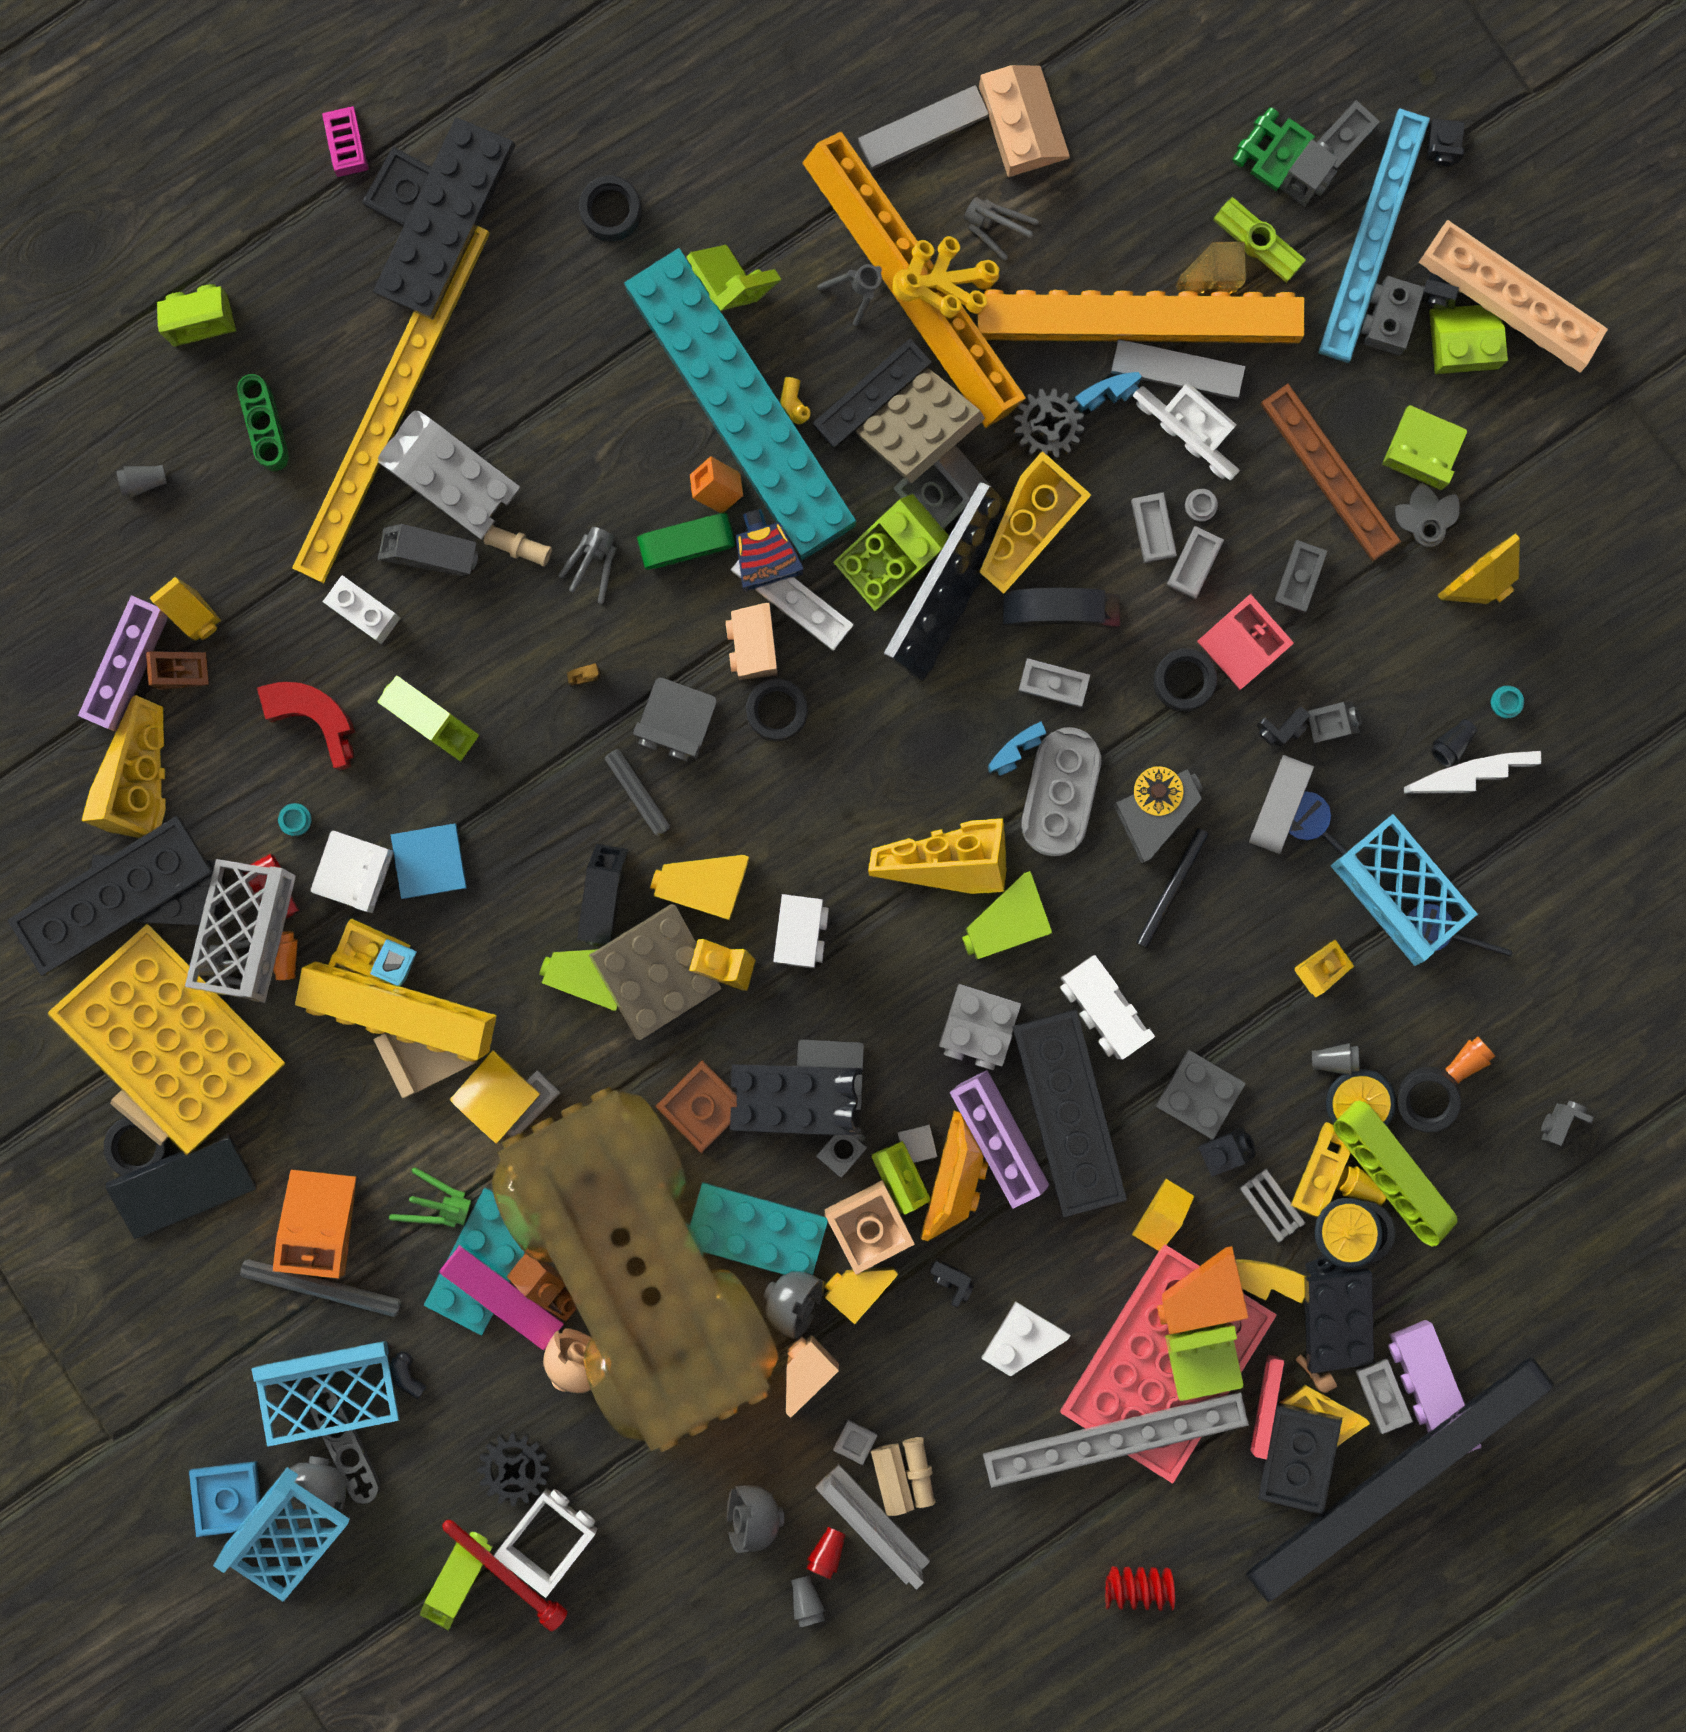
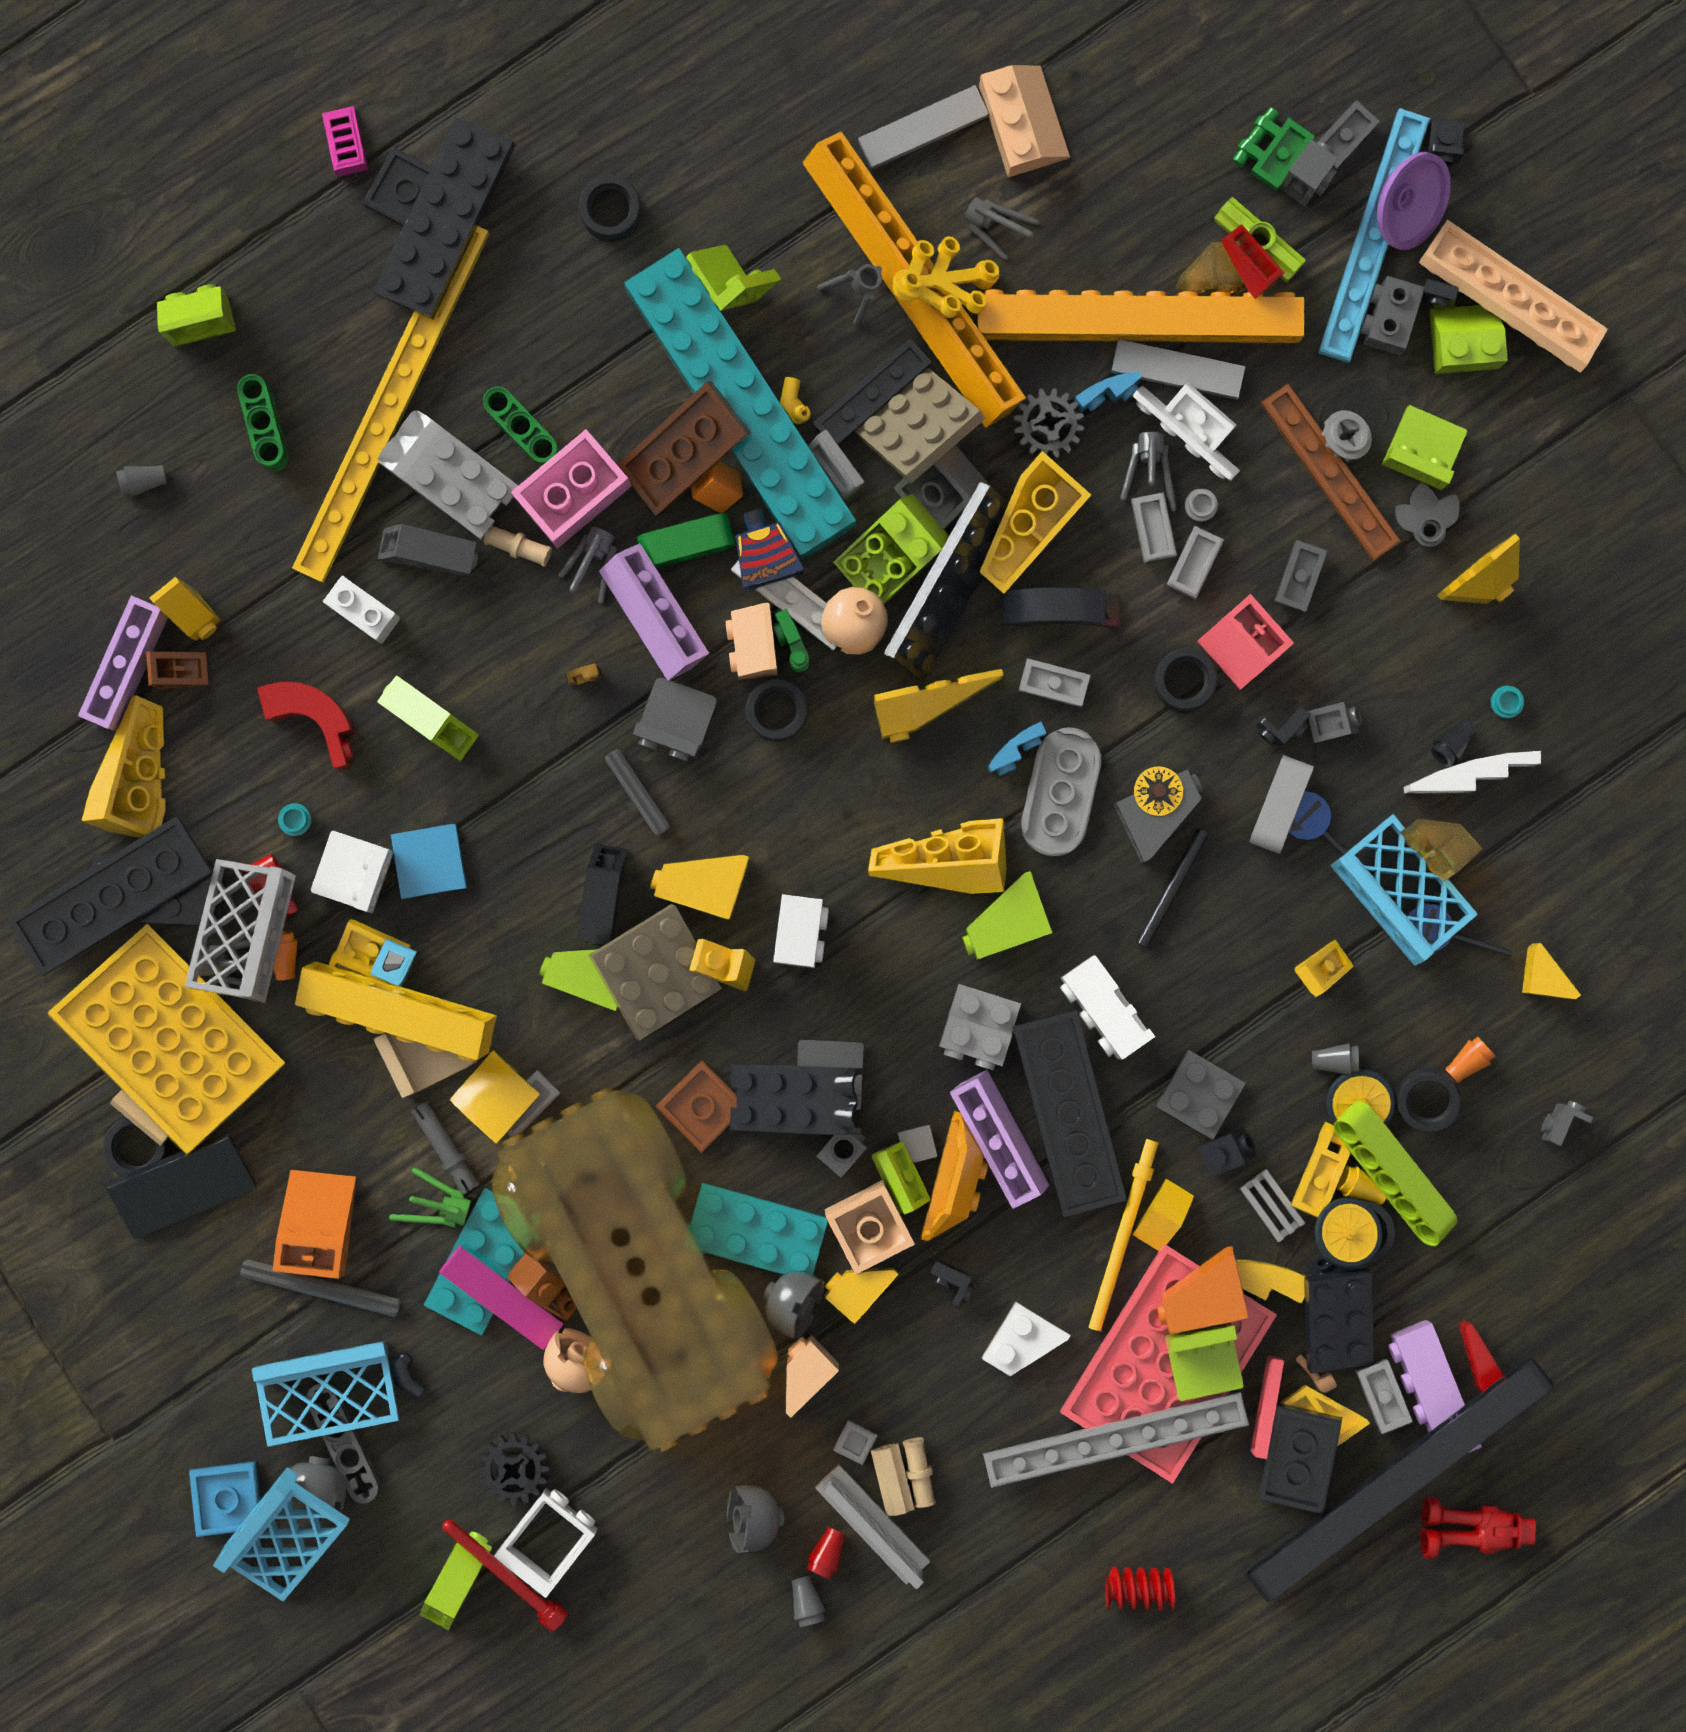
(445, 1148): none -> dark grey pin
(510, 416): none -> green beam
(571, 488): none -> bright pink slope
(653, 611): none -> lavender brick
(684, 448): none -> reddish brown plate
(787, 634): none -> green plate
(835, 465): none -> light grey tile
(854, 620): none -> light nougat cylinder
(911, 709): none -> yellow wedge
(1142, 1173): none -> yellow bar
(1150, 448): none -> dark grey plant
(1257, 268): none -> red slope
(1345, 423): none -> light grey gear
(1413, 200): none -> medium lavender dish
(1442, 845): none -> clear yellow slope
(1482, 1364): none -> red slope
(1492, 1530): none -> red piece
(1545, 977): none -> yellow slope

